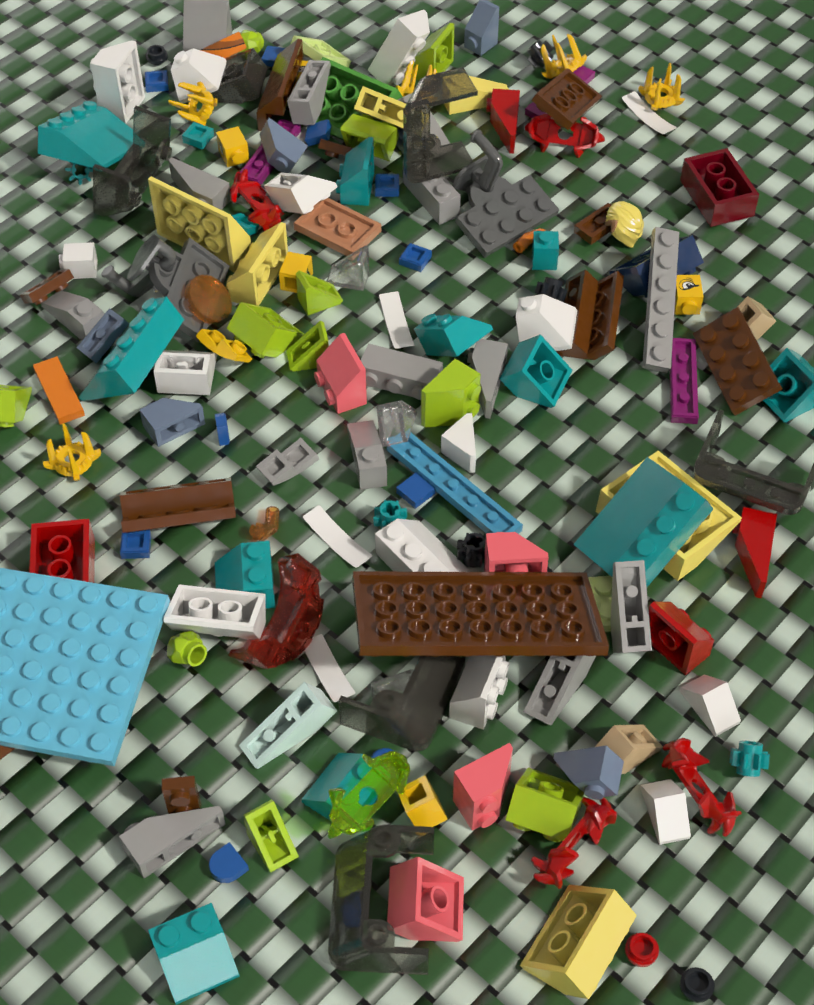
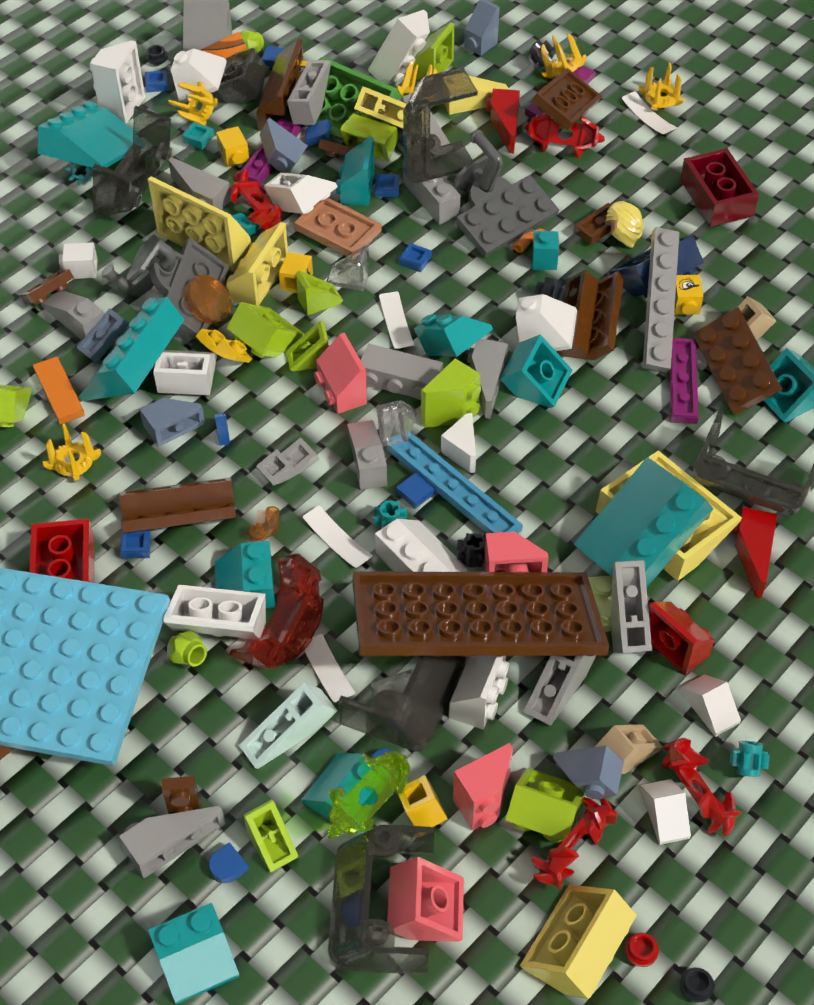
(318, 48): yellowish green plate -> none

